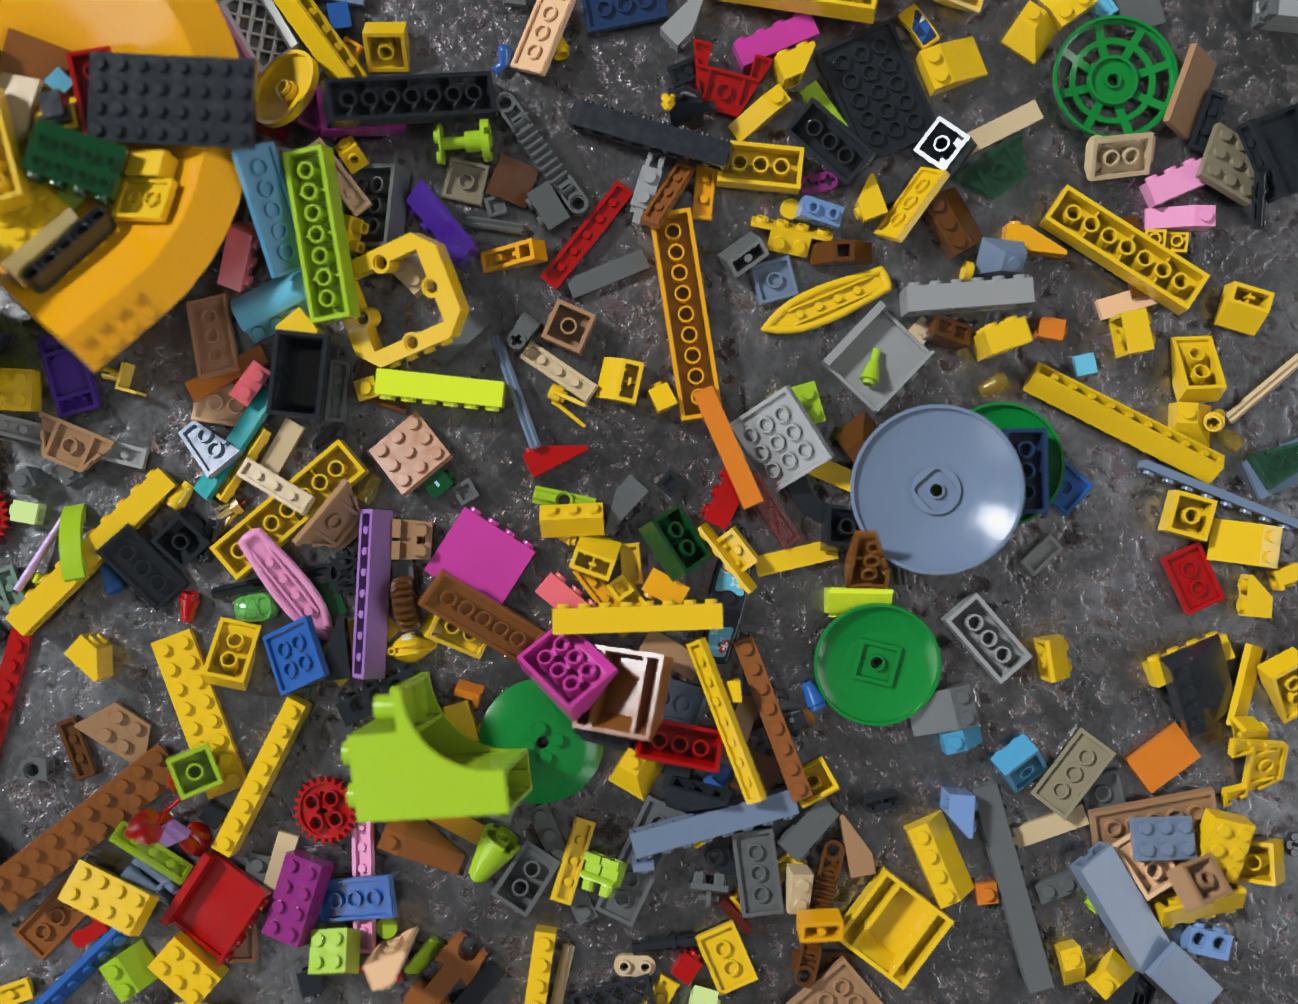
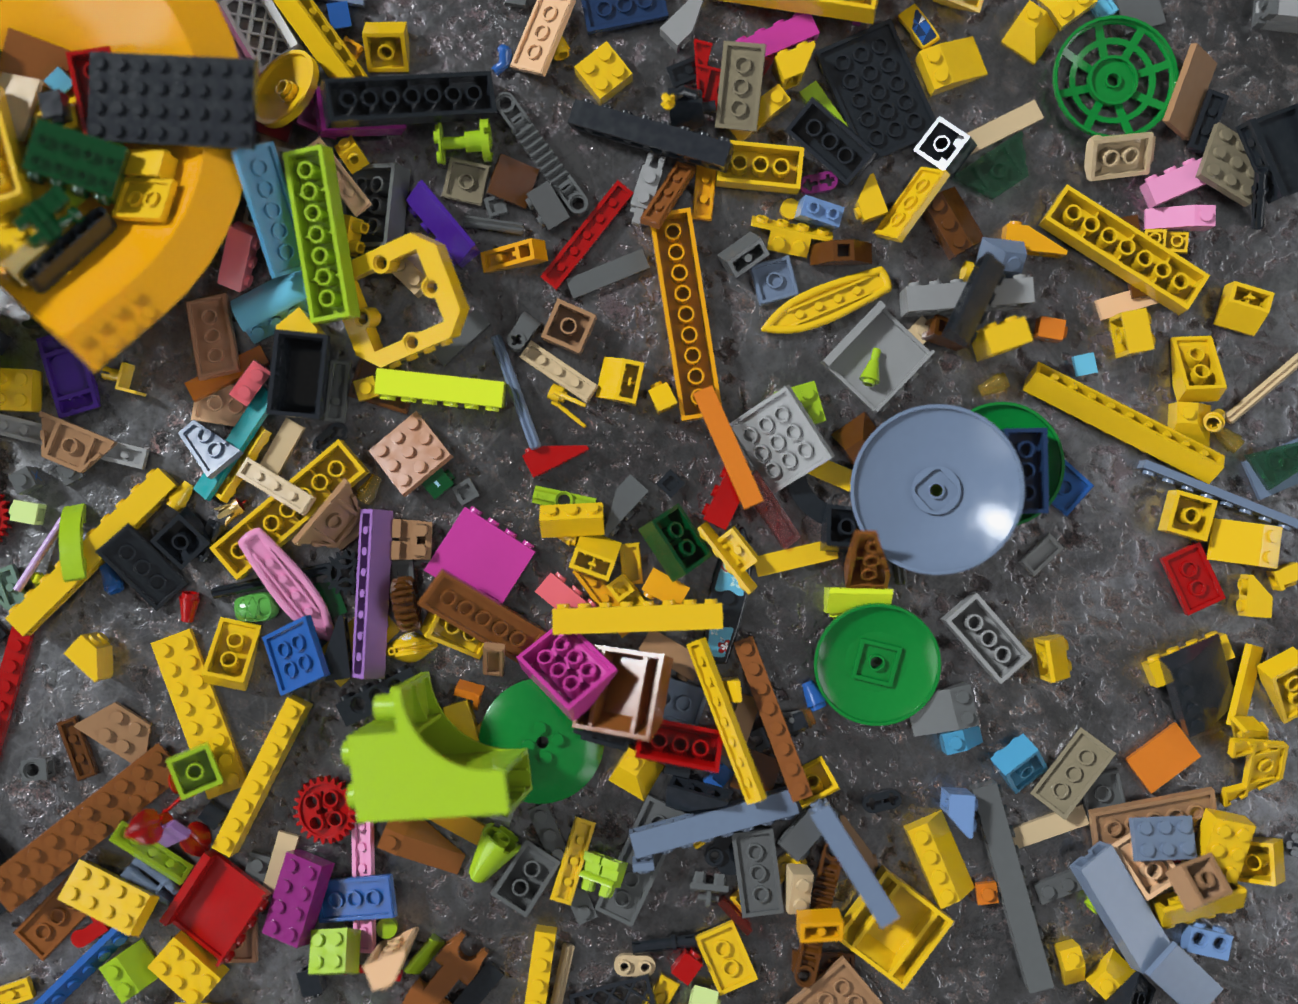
(41, 217): none -> dark green hips
(493, 659): none -> medium nougat tile
(603, 73): none -> yellow brick
(740, 86): none -> dark tan plate
(853, 862): none -> sand blue brick
(974, 300): none -> black slope

